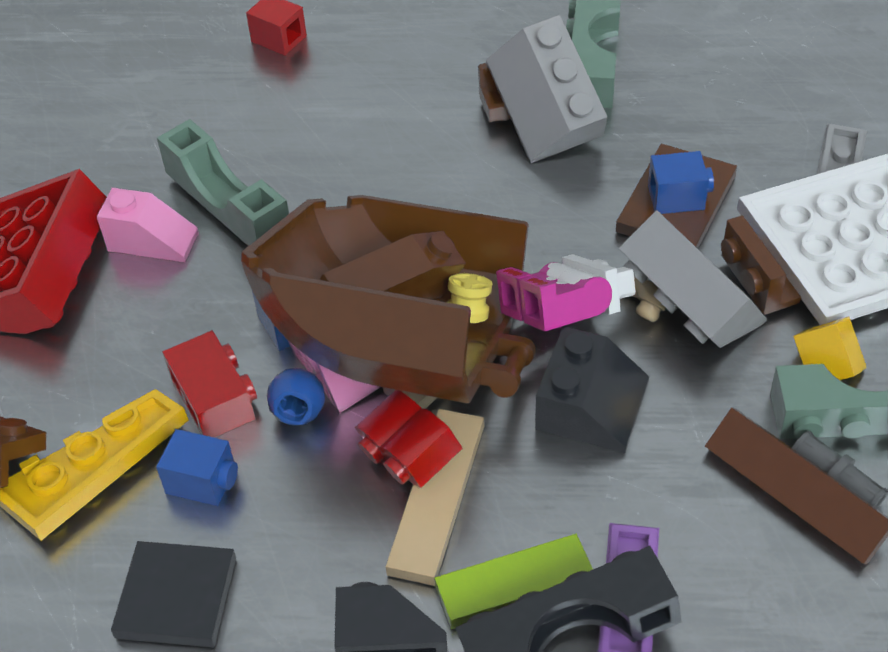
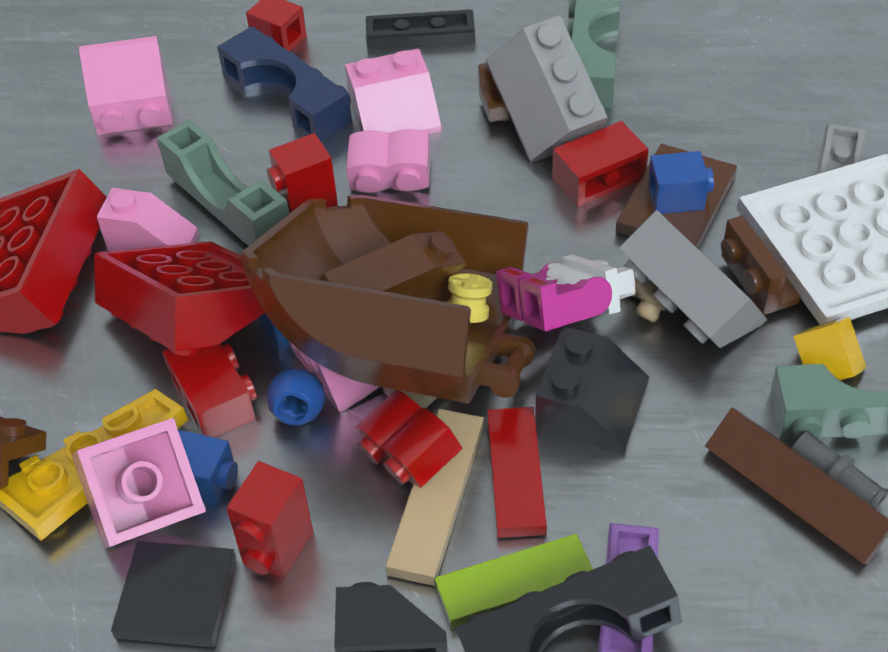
(126, 85): none -> bright pink slope
(138, 482): none -> bright pink slope
(177, 293): none -> red slope
(259, 62): none -> dark blue arch
(270, 520): none -> red brick
(302, 172): none -> red brick
(388, 160): none -> bright pink brick
(393, 93): none -> bright pink slope
(420, 29): none -> black tile
(516, 473): none -> red tile
(599, 163): none -> red brick

